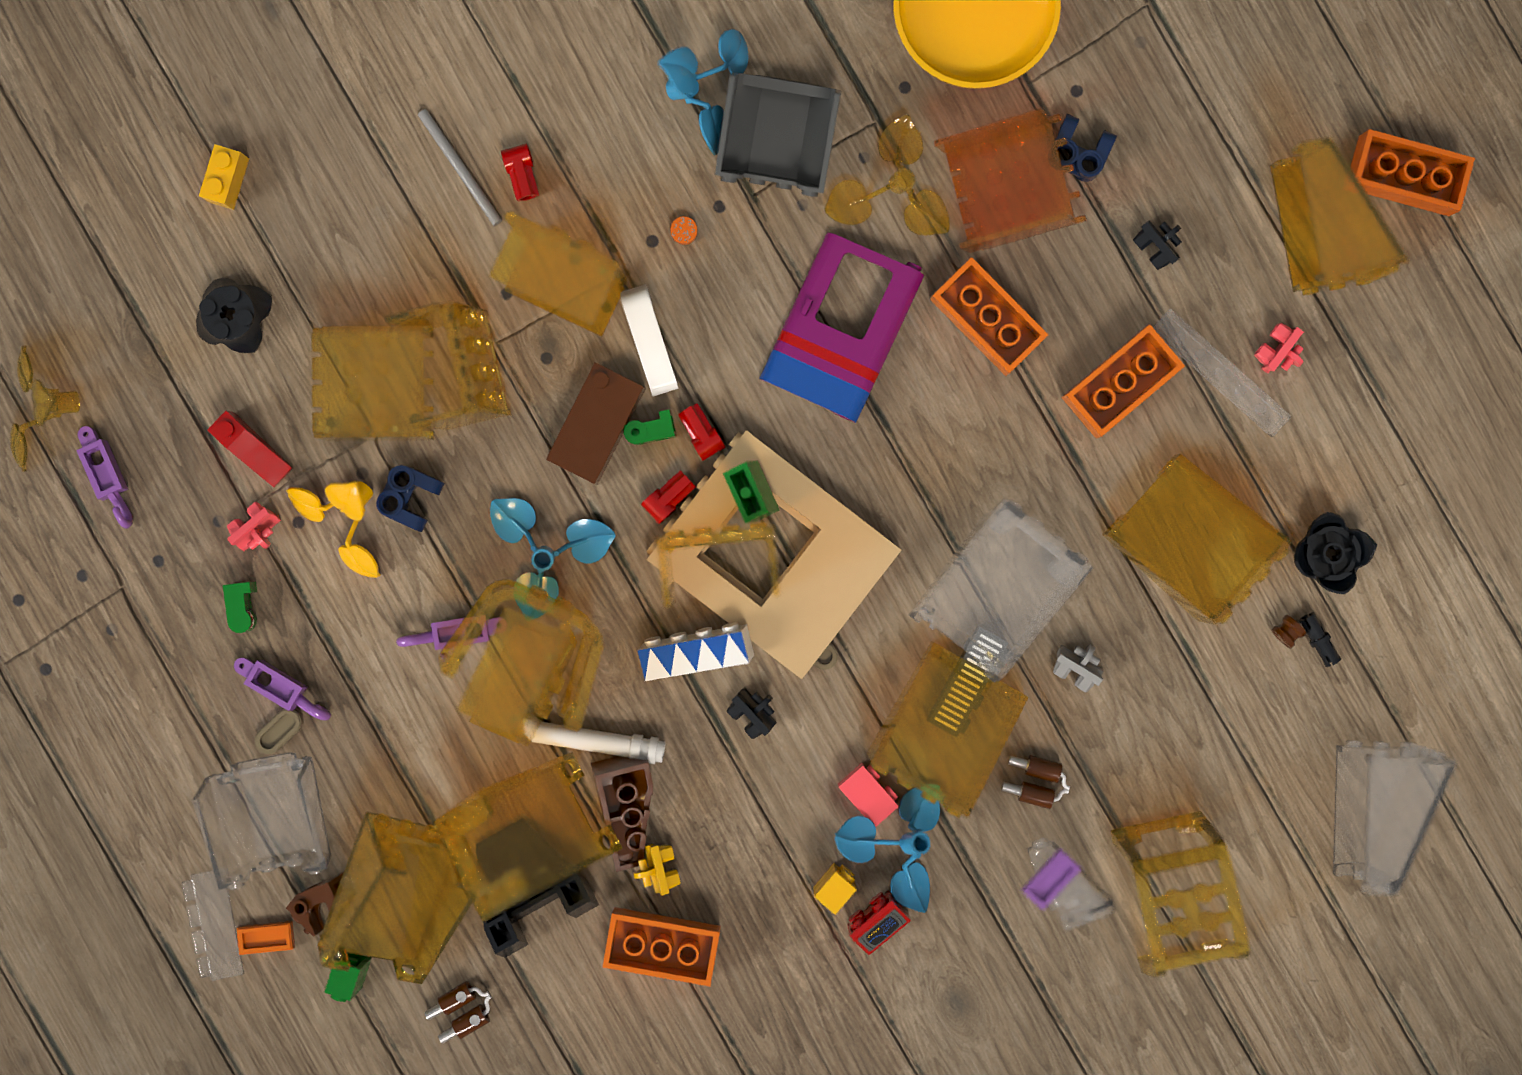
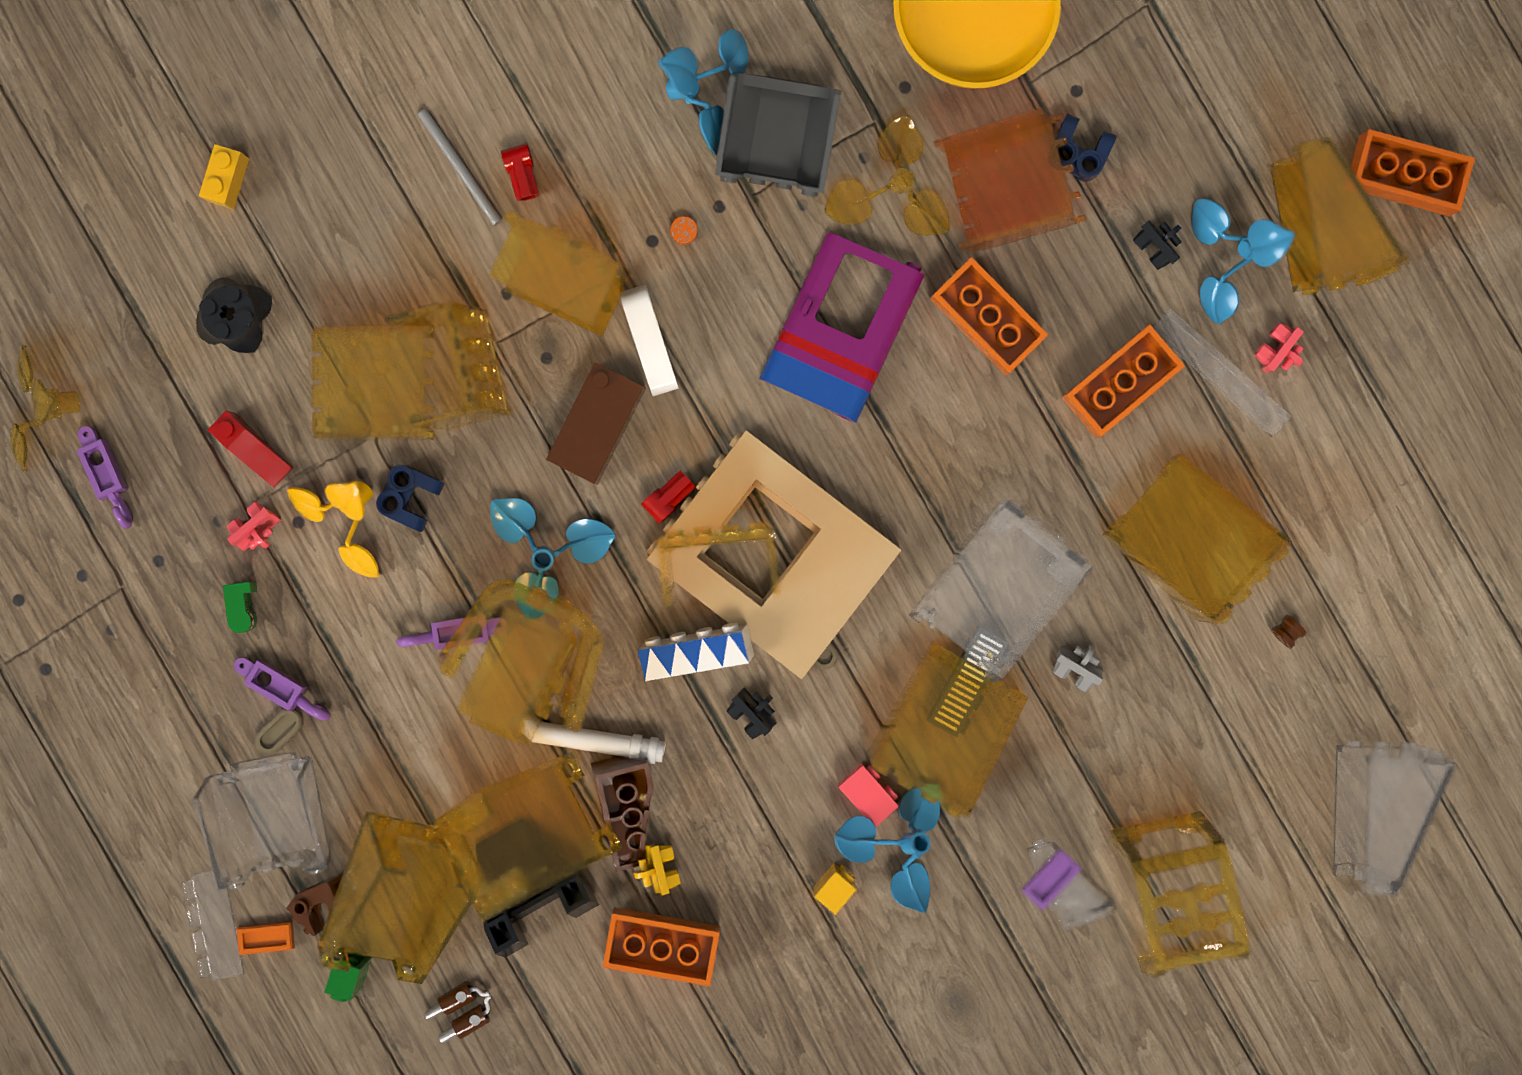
(651, 431): green leg -> none
(704, 437): red piece -> none
(751, 491): green brick -> none
(877, 923): red slope -> none
(1034, 793): reddish brown piece -> none
(1264, 244): none -> dark azure plant
(1320, 639): black pin -> none
(1352, 550): black brick -> none

